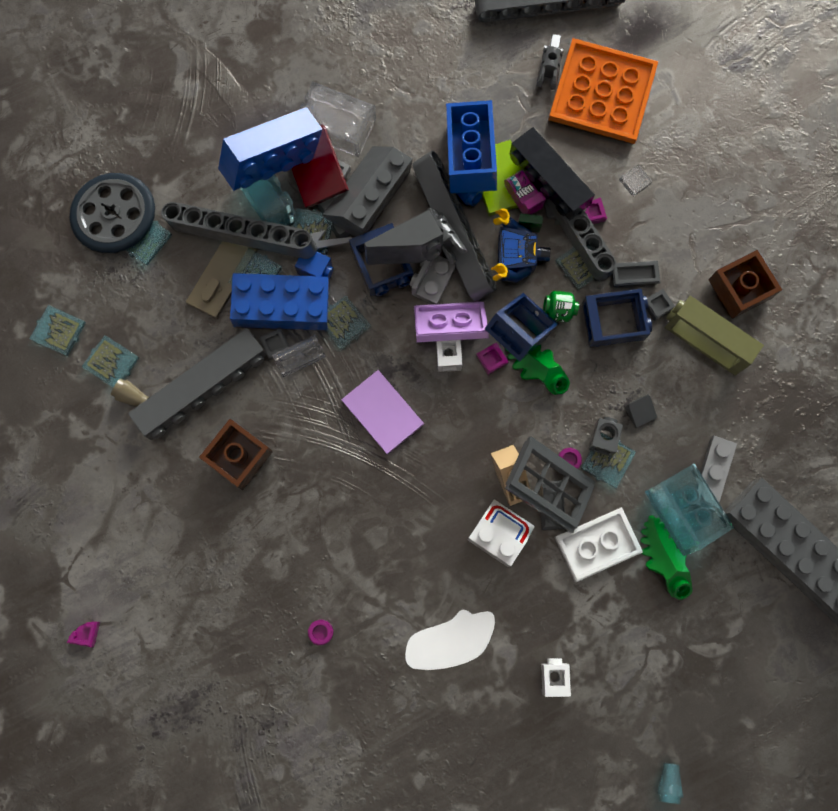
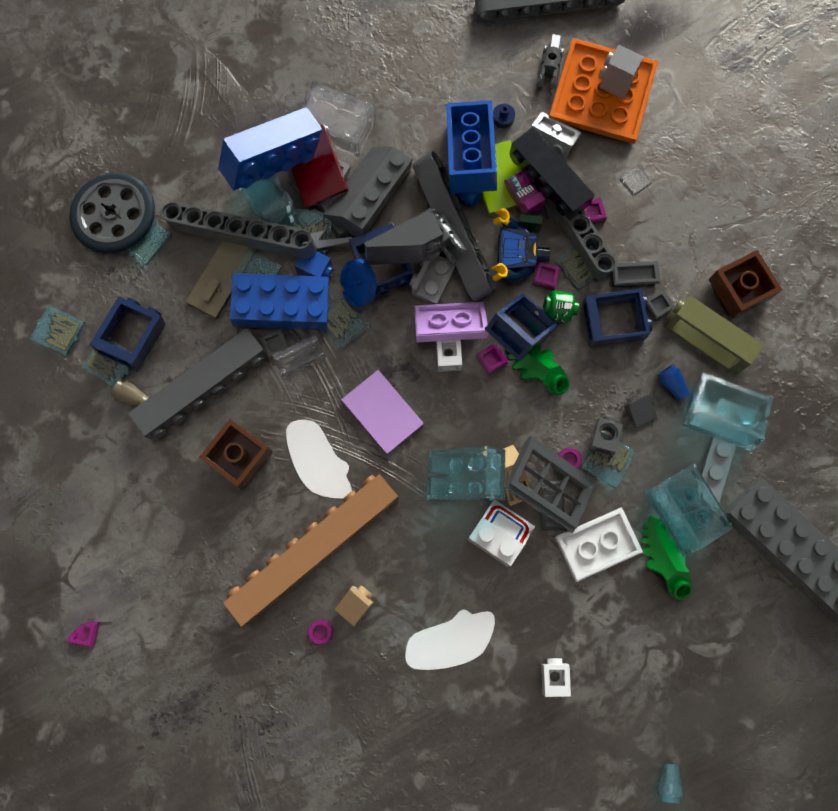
(137, 357): none -> dark blue window
(311, 550): none -> medium nougat brick
(316, 461): none -> white sticker
(355, 604): none -> tan slope
(358, 282): none -> blue tile
(470, 473): none -> clear light blue piece
(503, 115): none -> dark blue tile
(546, 275): none -> magenta tile
(557, 134): none -> light grey bracket
(620, 71): none -> light grey brick
(674, 382): none -> blue cone
(728, 412): none -> clear light blue piece

